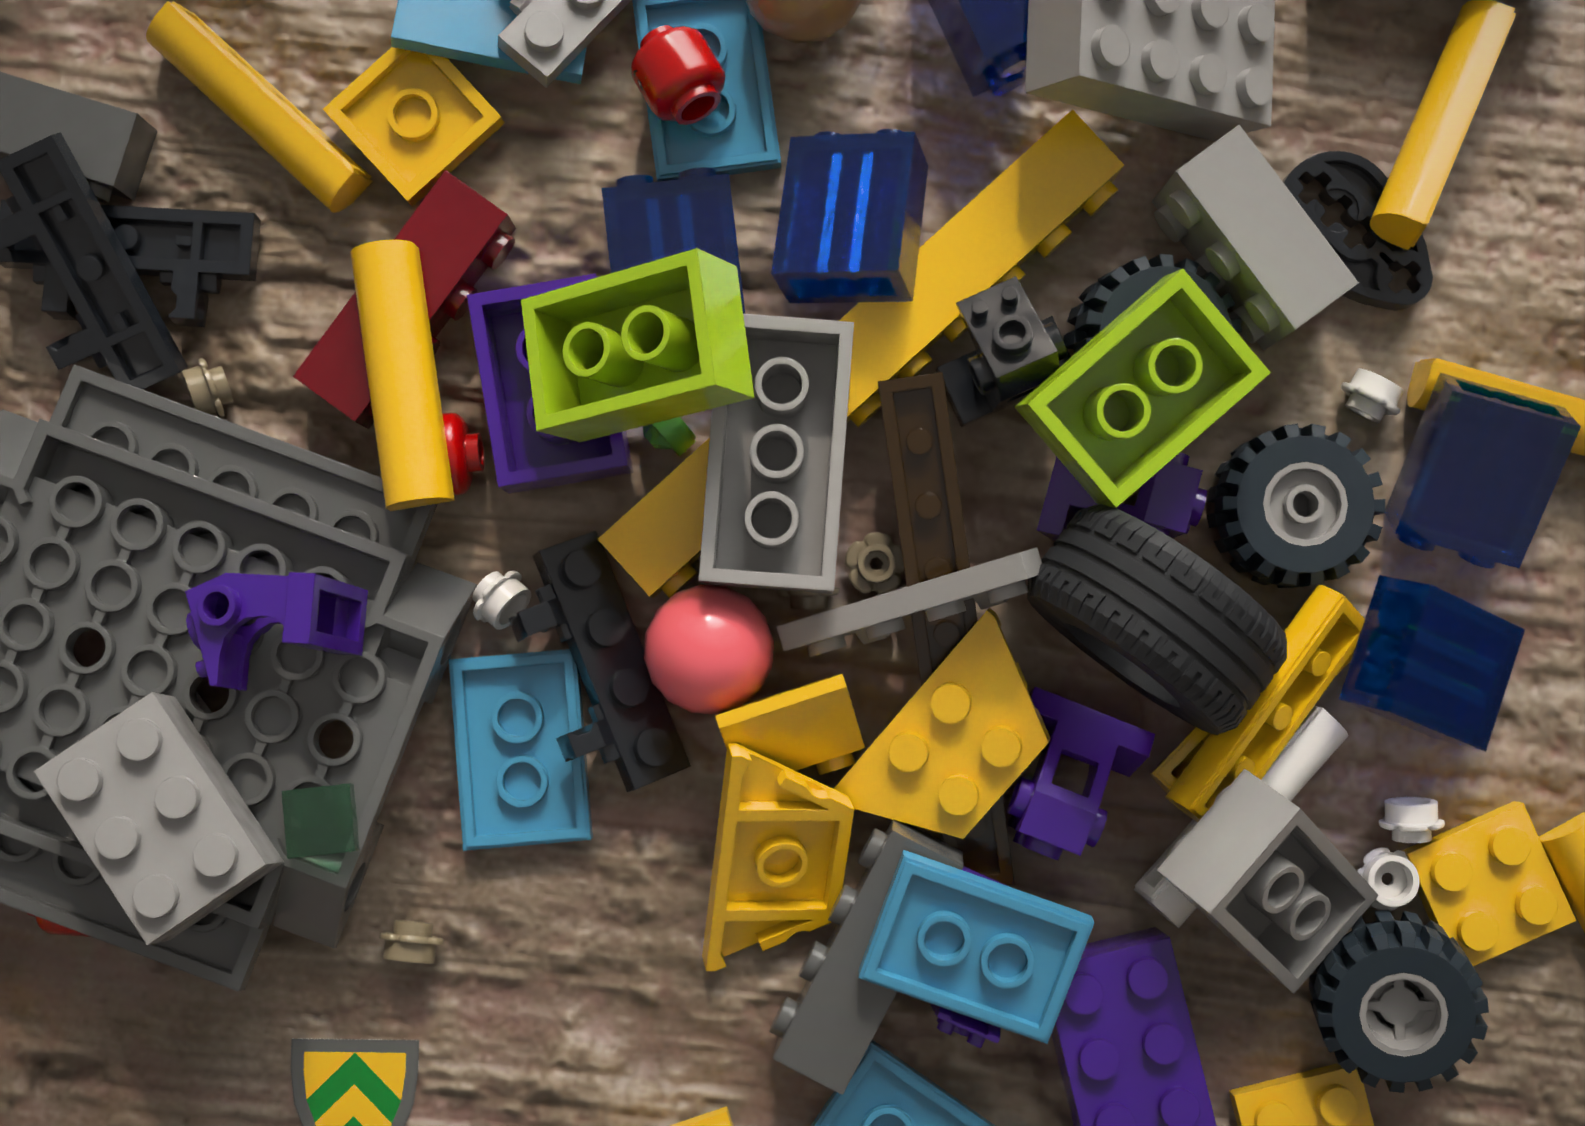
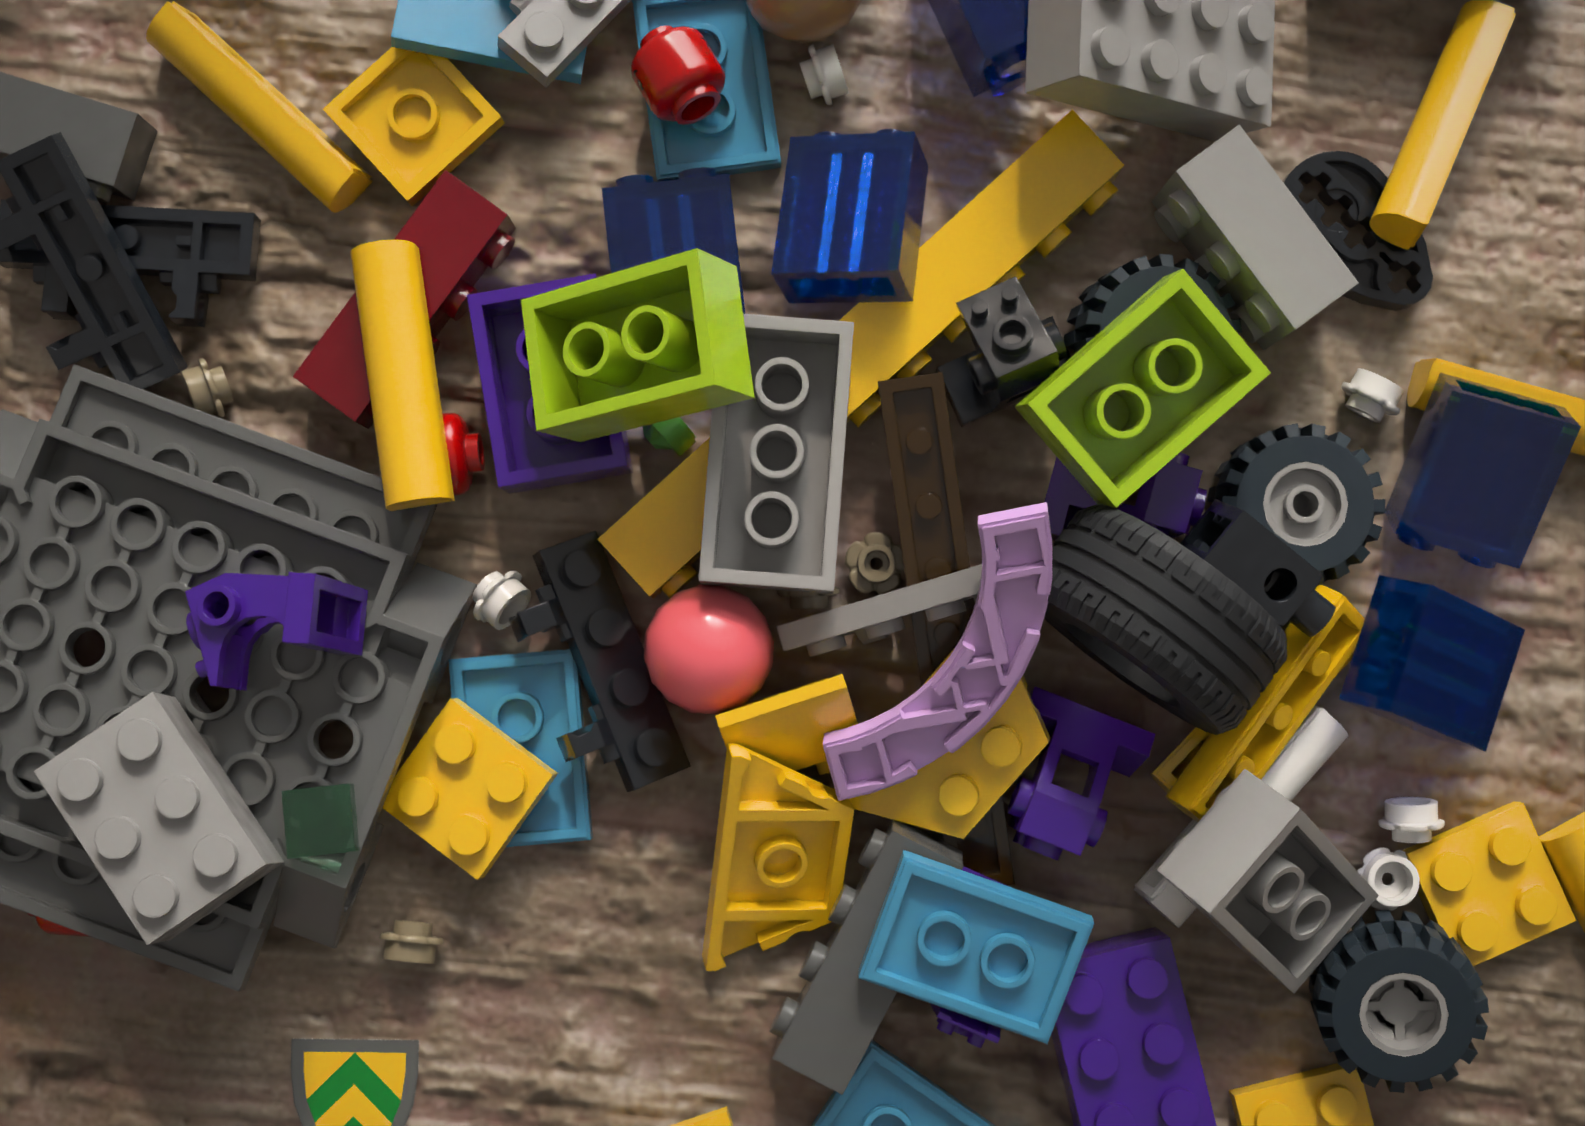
(467, 788): none -> yellow plate
(824, 74): none -> white plate
(974, 677): none -> lavender tile
(1248, 554): none -> black torso

